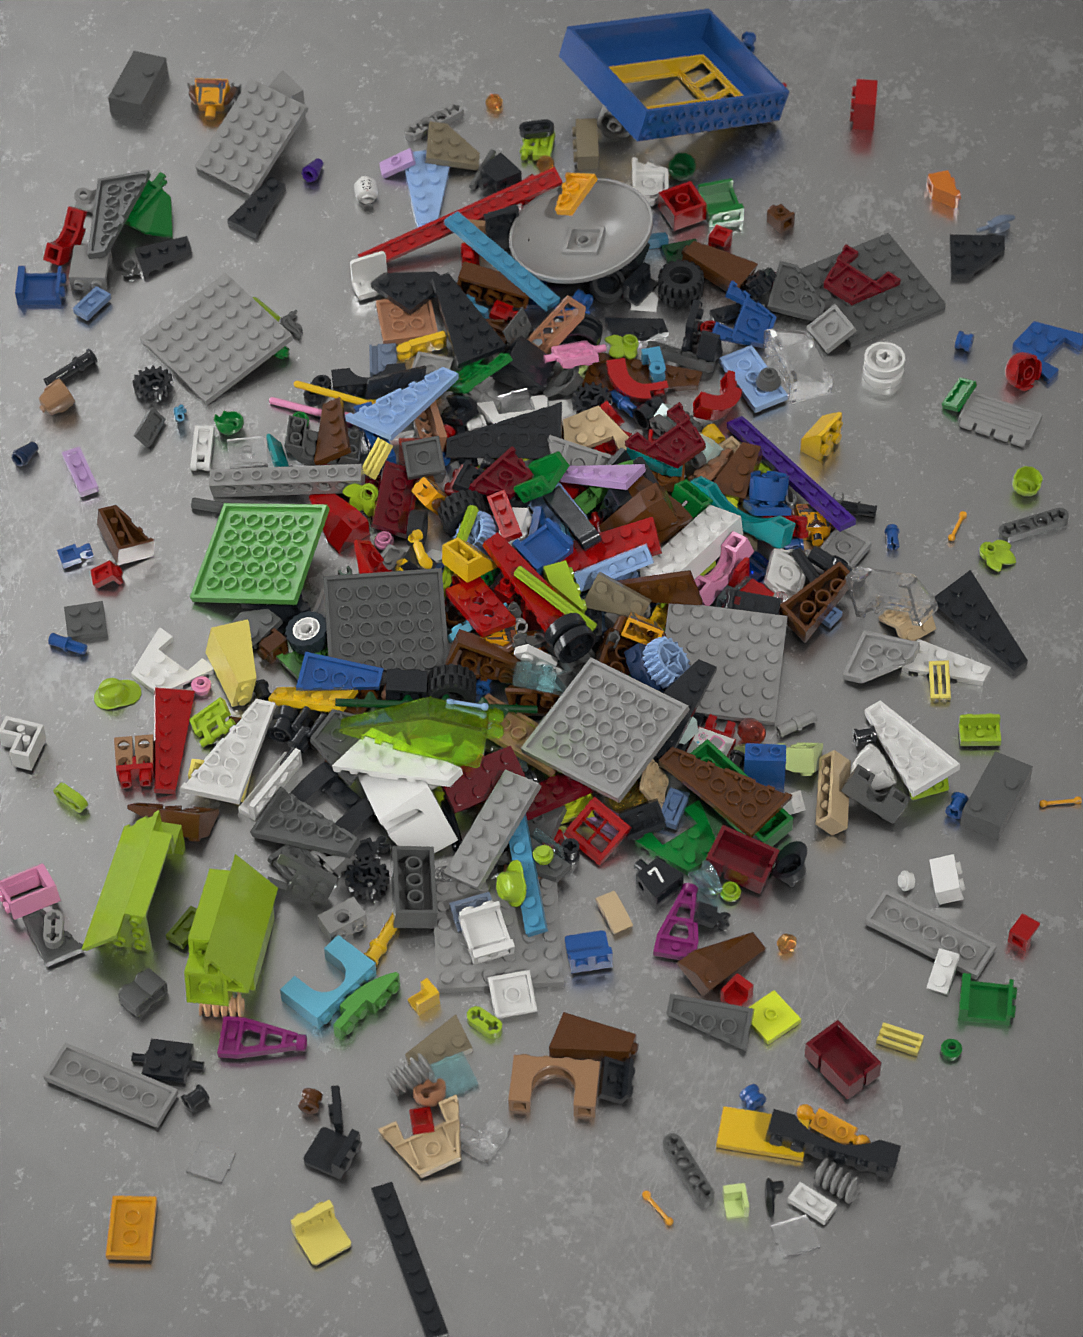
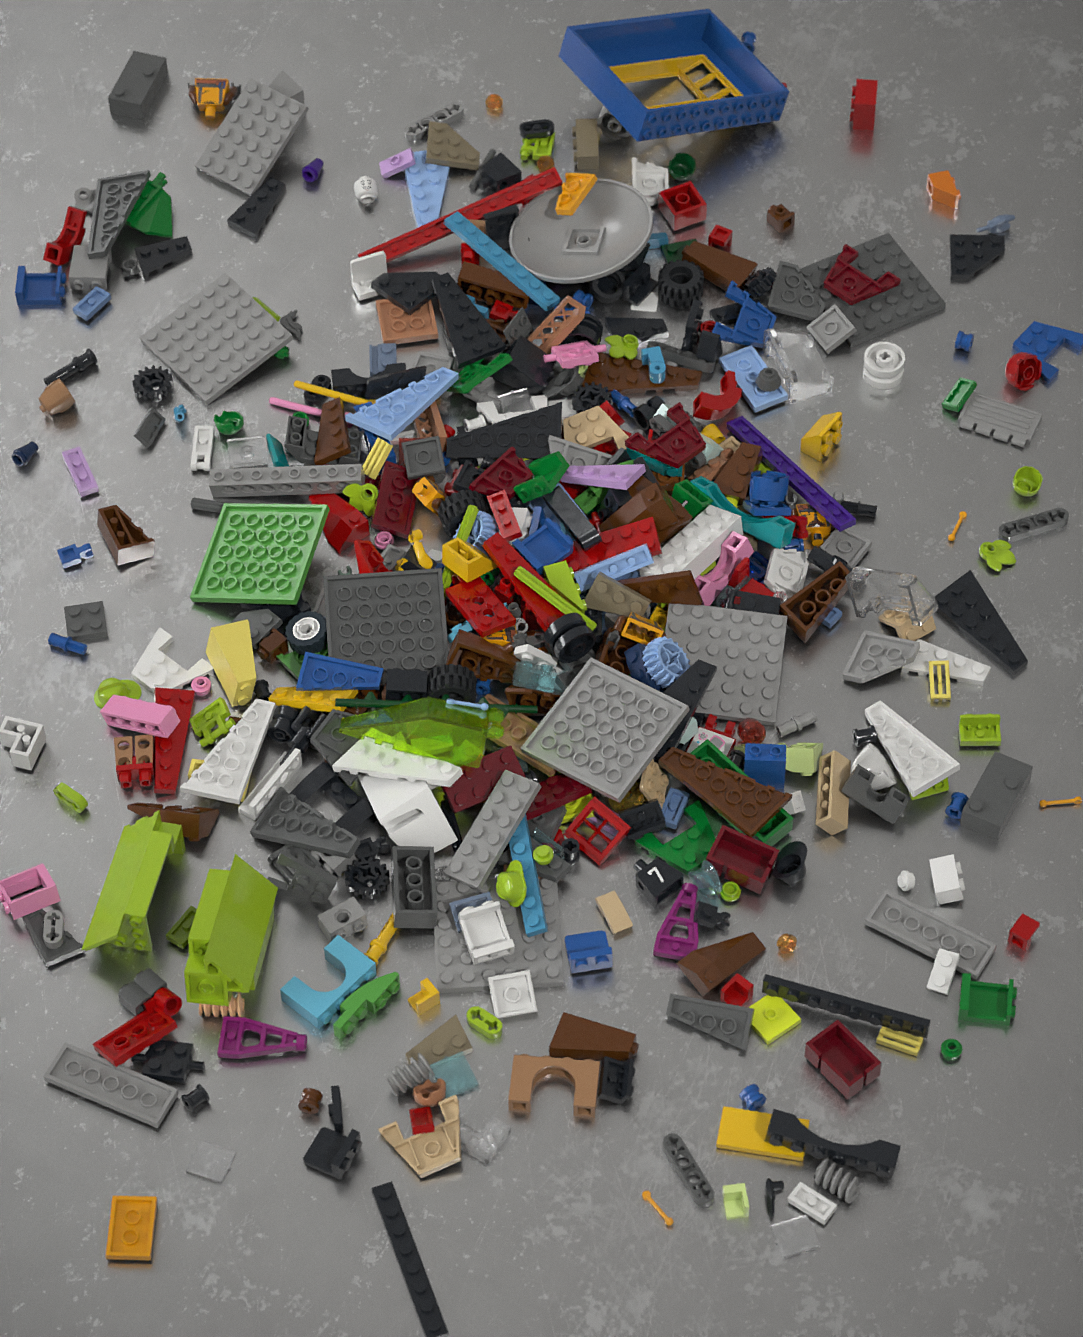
(106, 573): red bracket -> none
(140, 716): none -> bright pink brick
(142, 1029): none -> red hinge
(320, 1233): light yellow bracket -> none
(417, 520): black tyre -> none
(423, 344): yellow hinge -> none
(460, 411): black bracket -> none
(628, 387): red arch -> none
(721, 202): green panel -> none
(805, 564): black axle -> none
(831, 1126): light orange plate -> none
(846, 1006): none -> black plate
(892, 536): blue pin -> none

